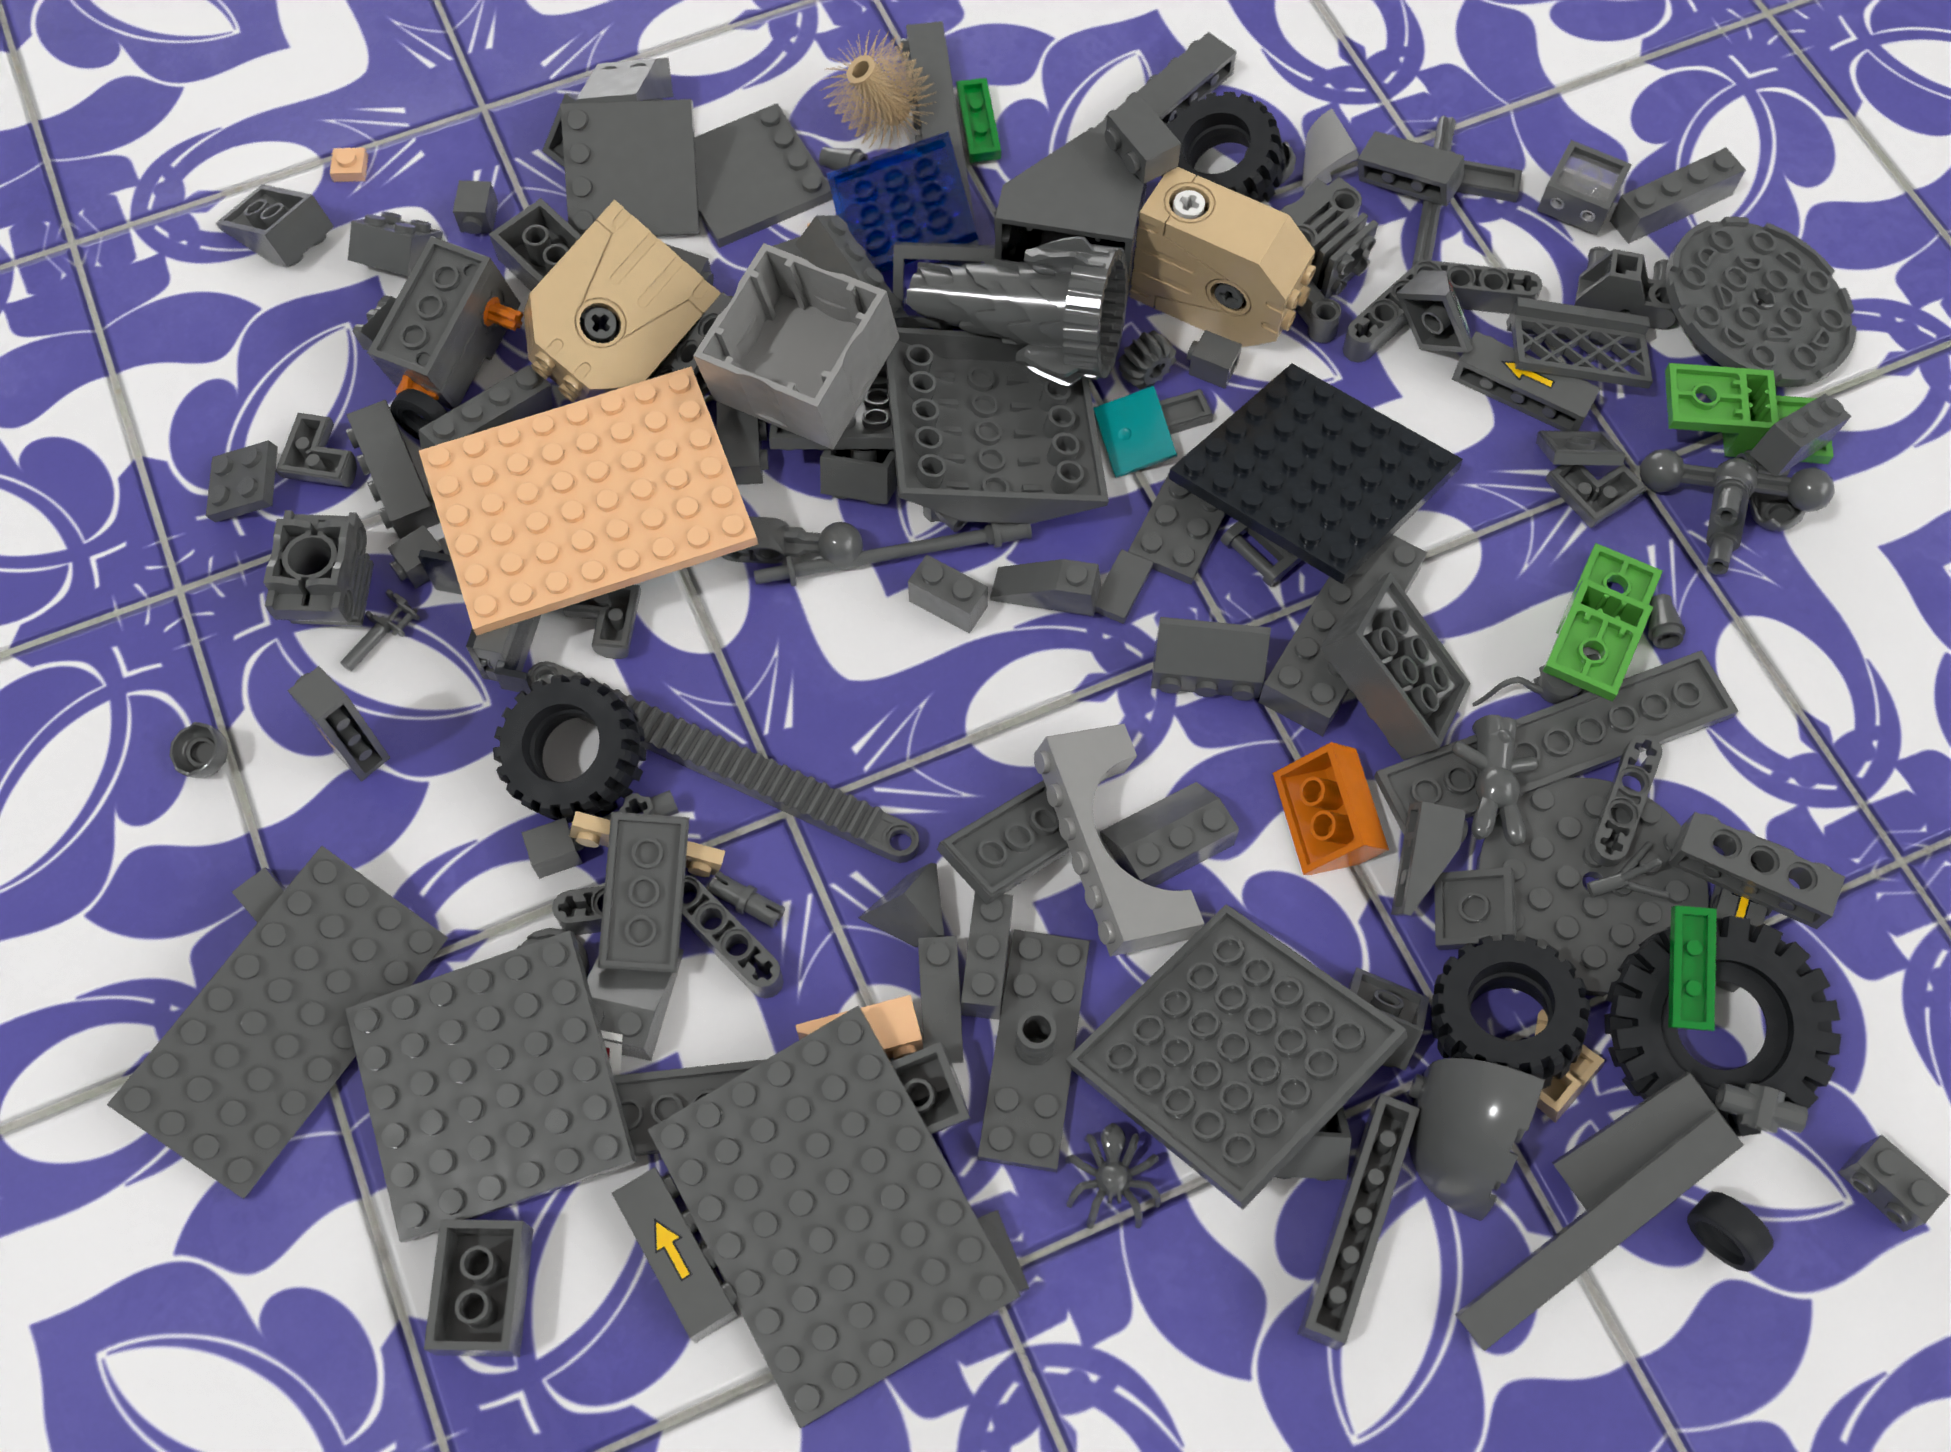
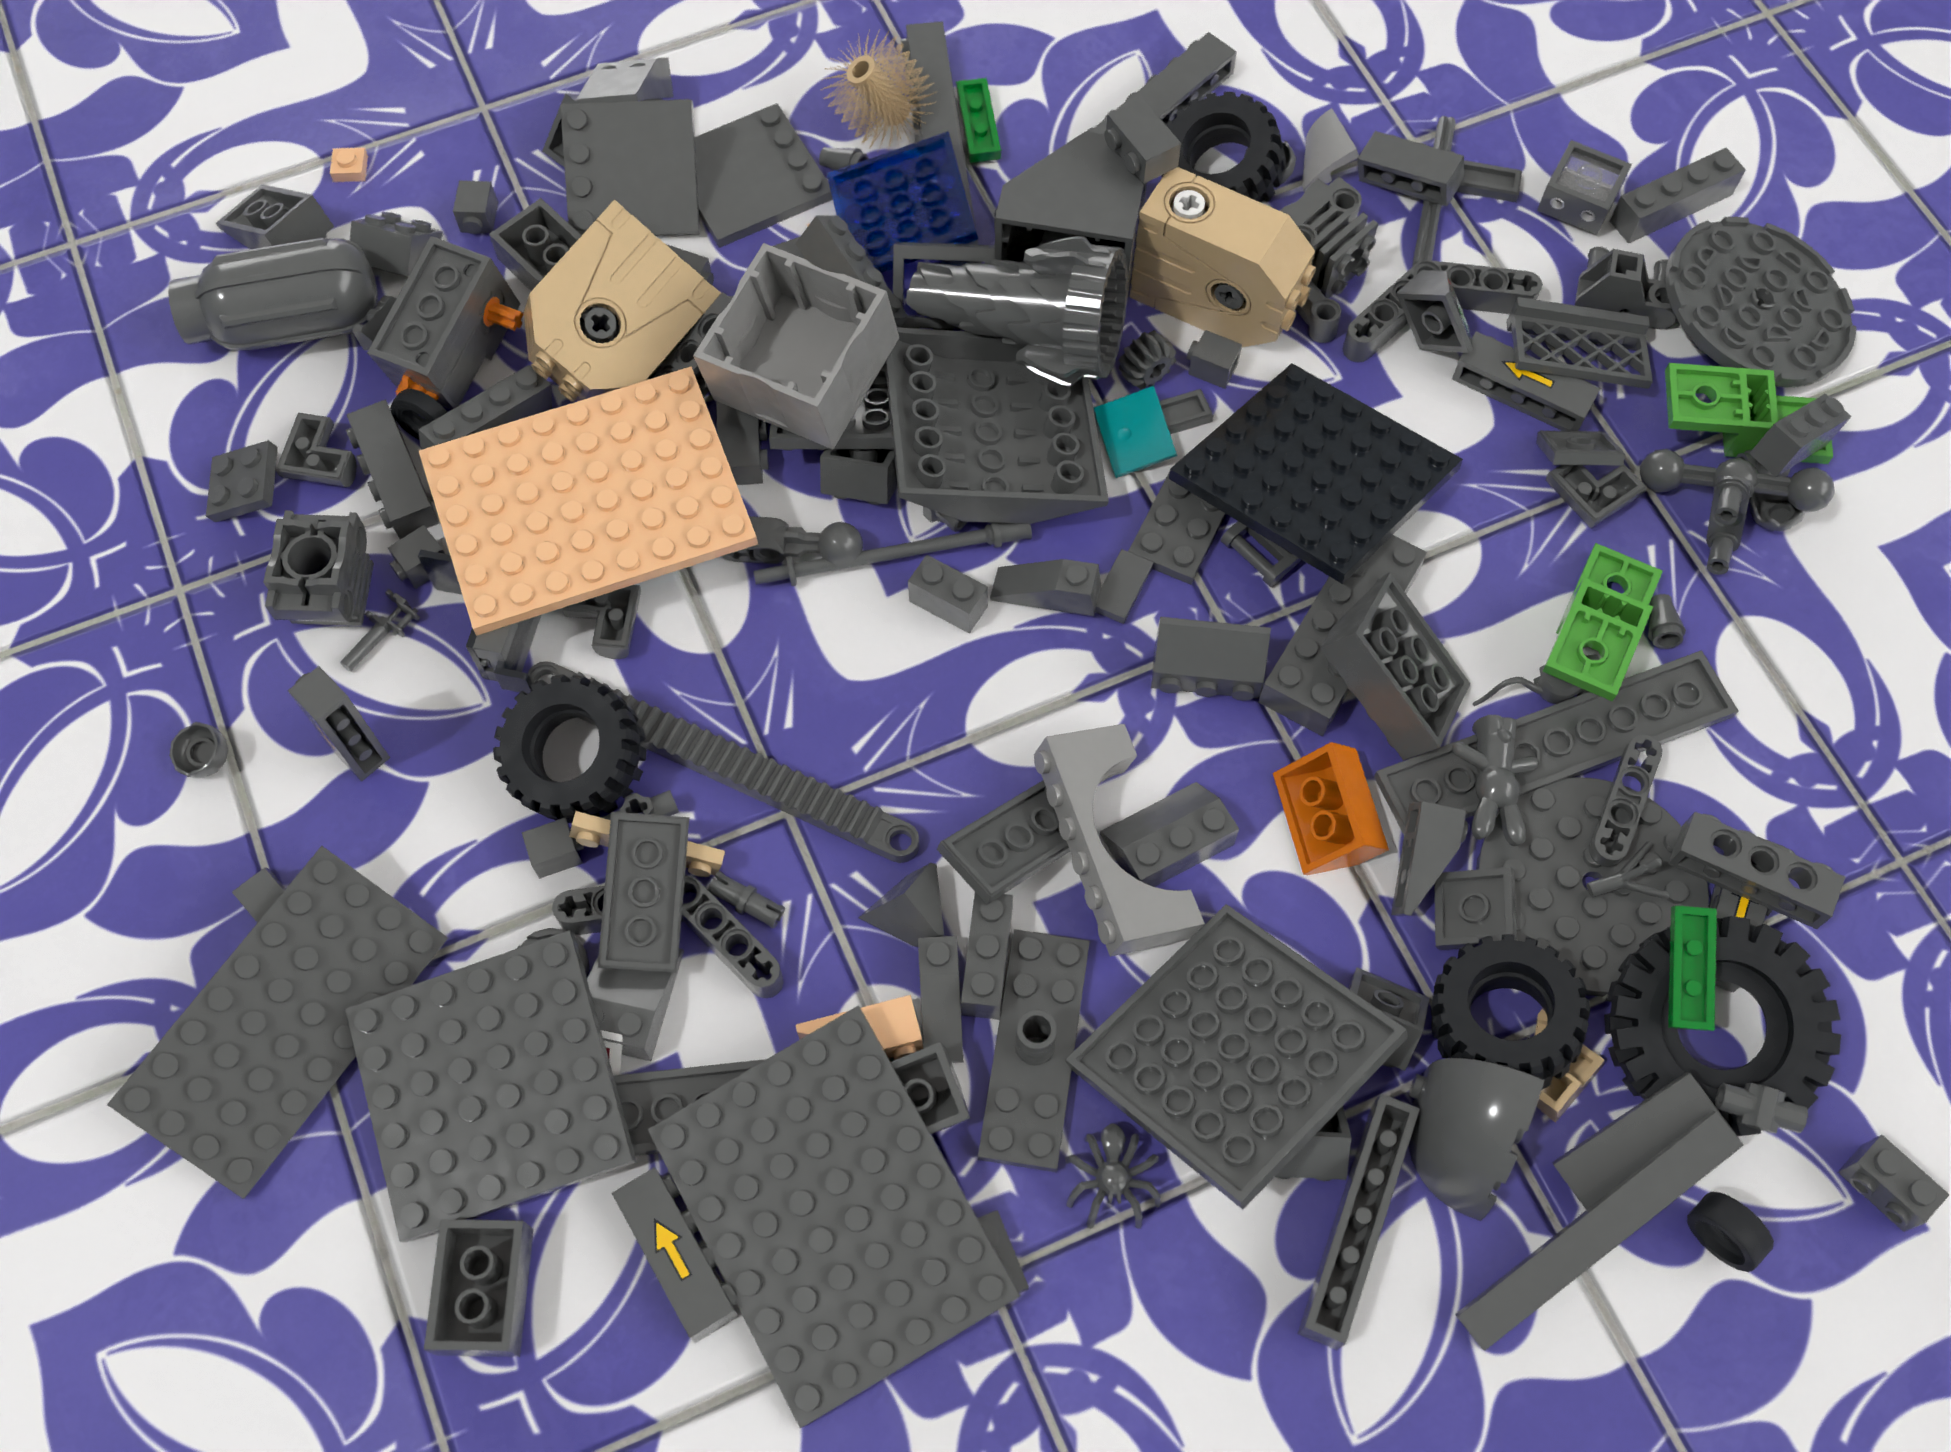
(276, 295): none -> dark grey piece

